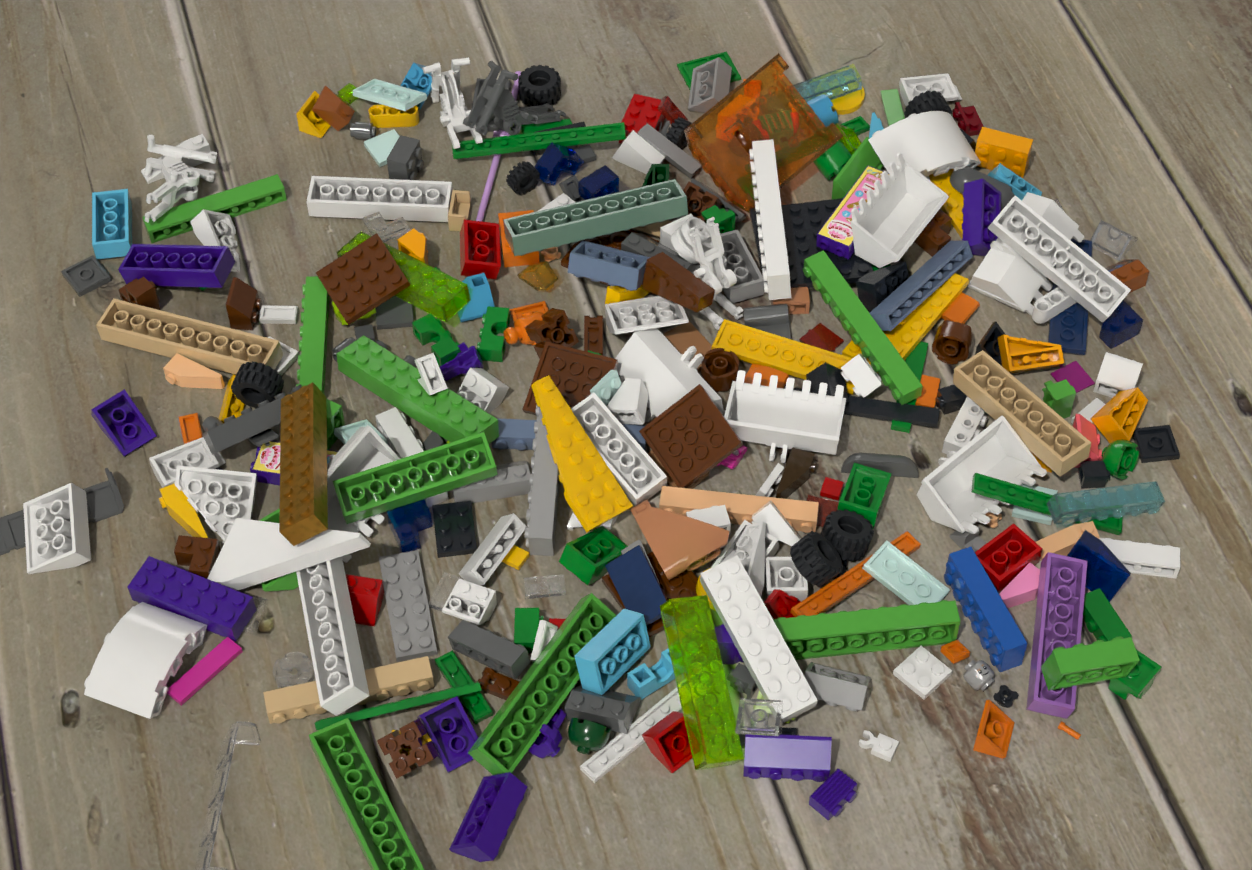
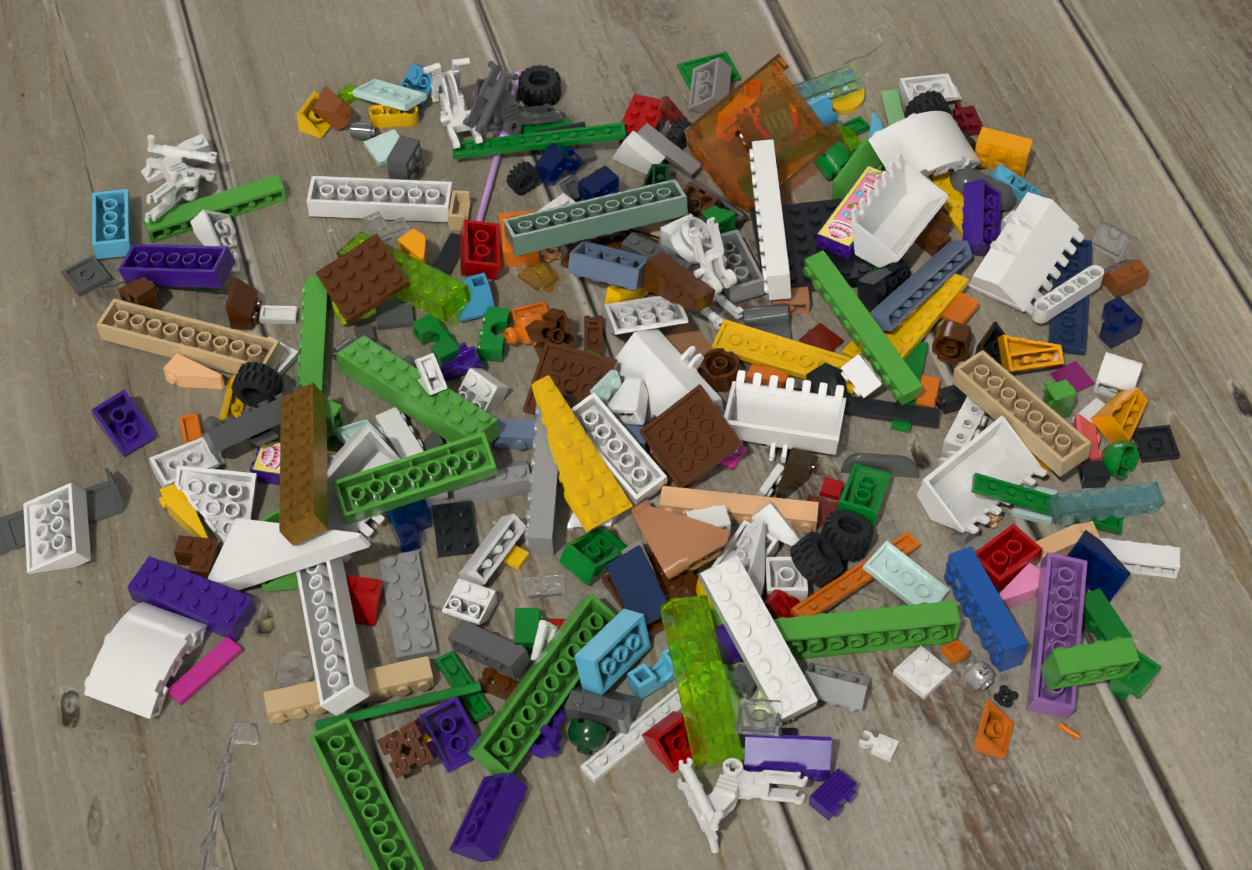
(449, 254): none -> black tile
(729, 788): none -> white piece
(1059, 259): white brick -> none

